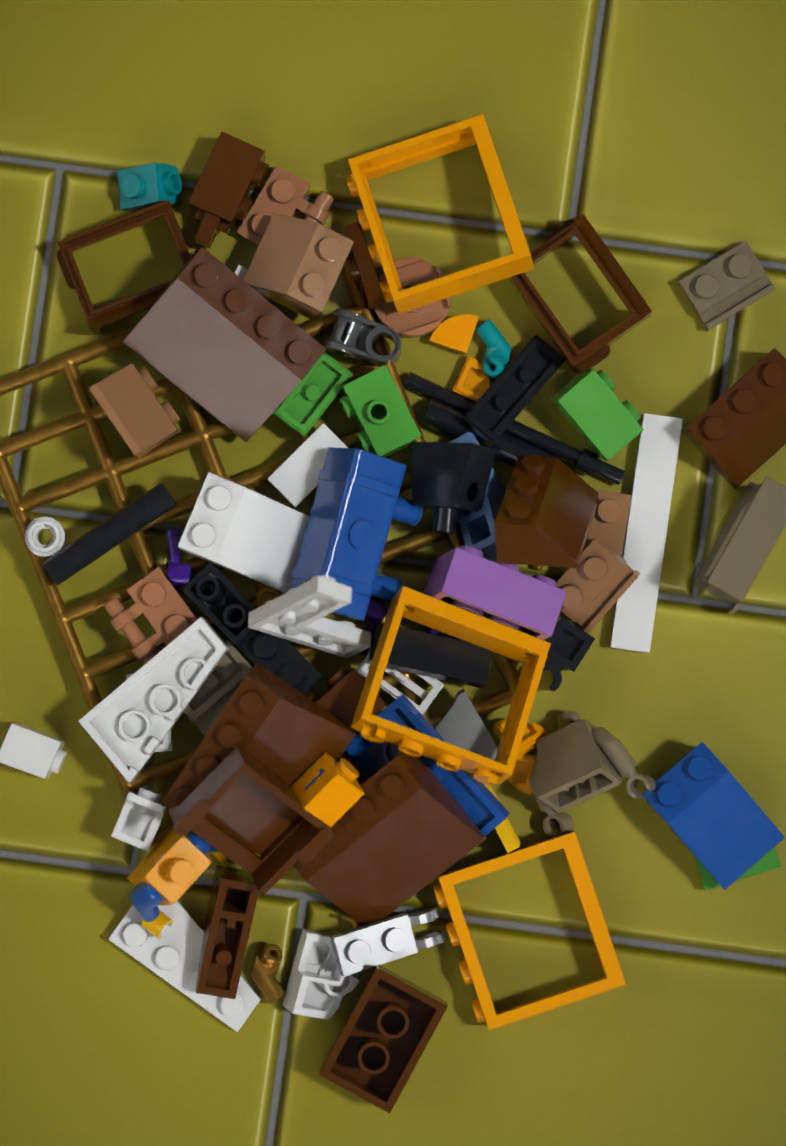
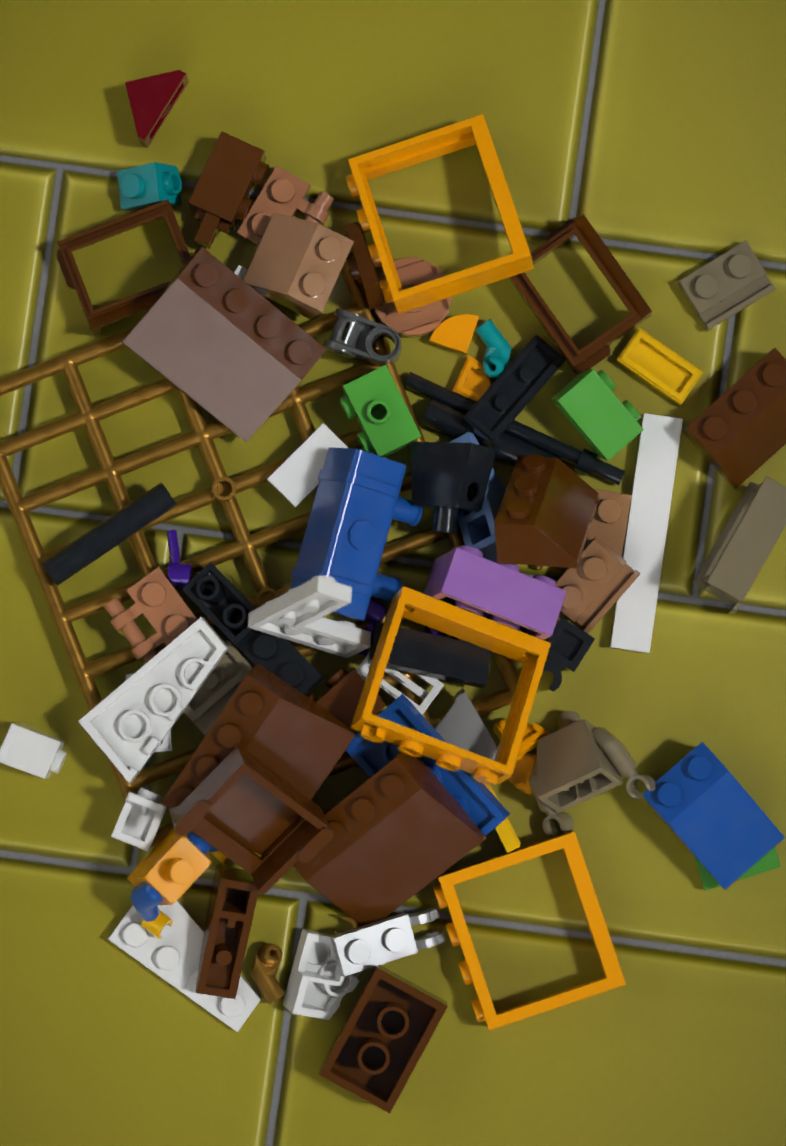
(39, 525): white plate -> none
(135, 409): medium nougat slope -> none
(153, 100): none -> dark red slope
(245, 532): white slope -> none
(313, 394): bright green plate -> none
(328, 789): light orange brick -> none
(659, 366): none -> yellow tile

